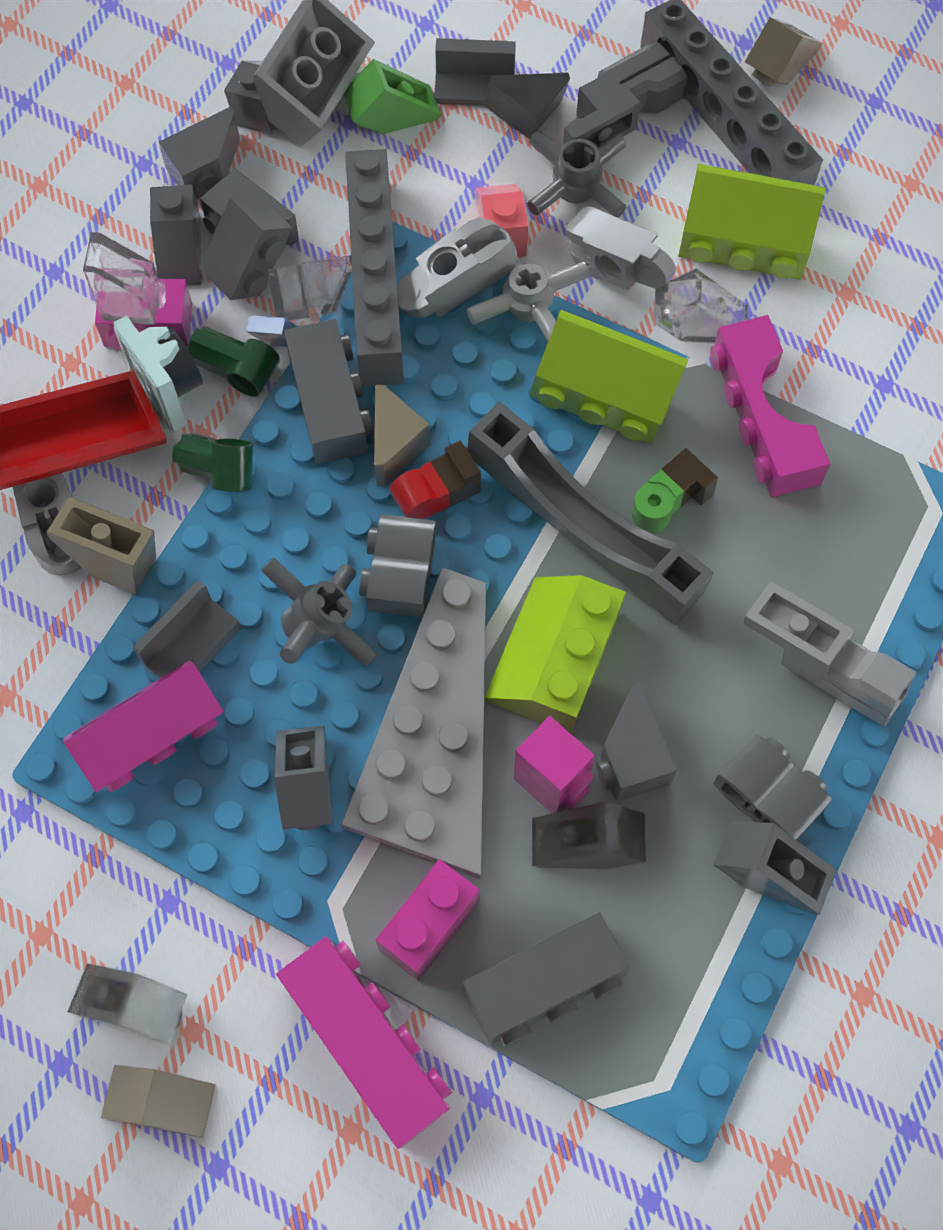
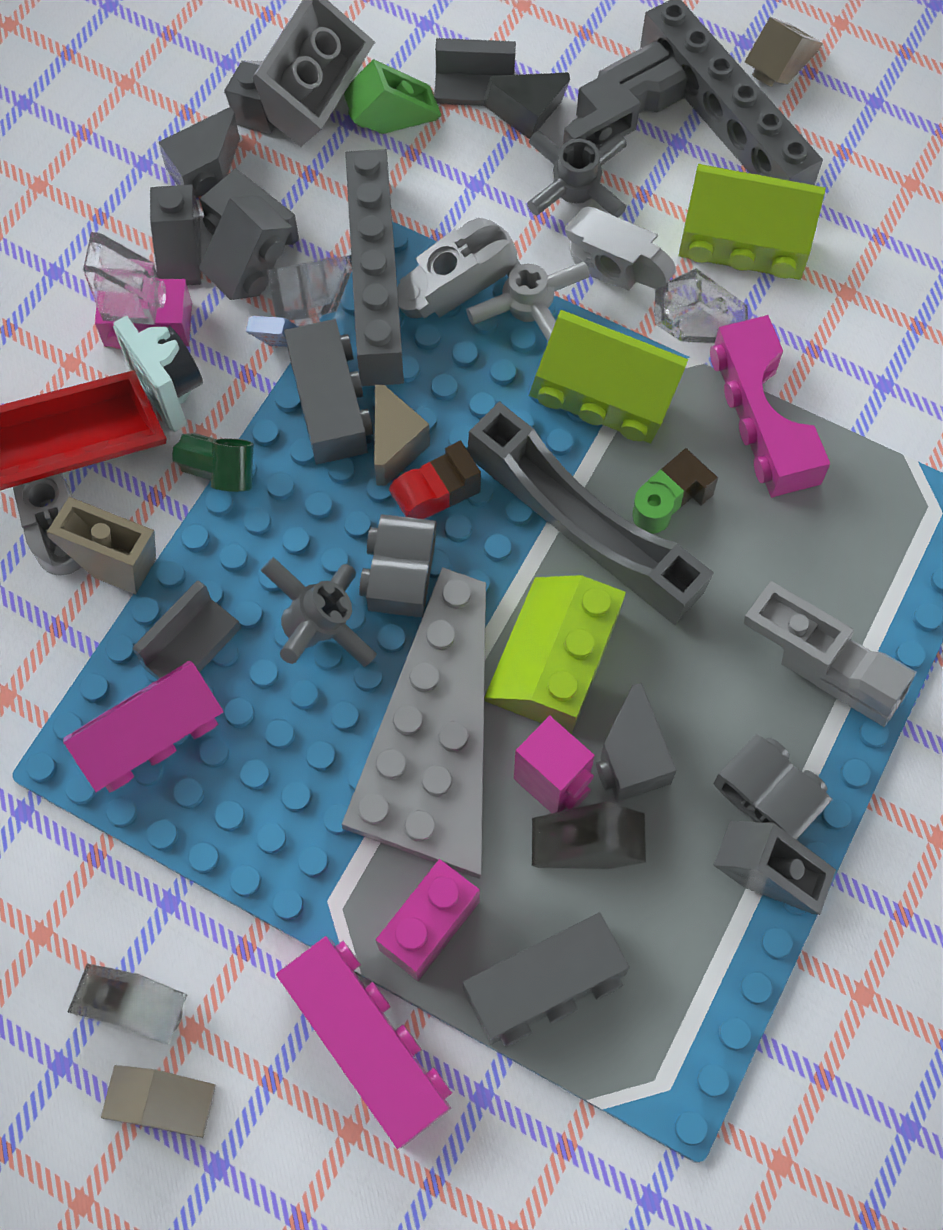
(243, 364): dark green piece -> none
(303, 778): dark grey slope -> none
(507, 209): coral slope -> none

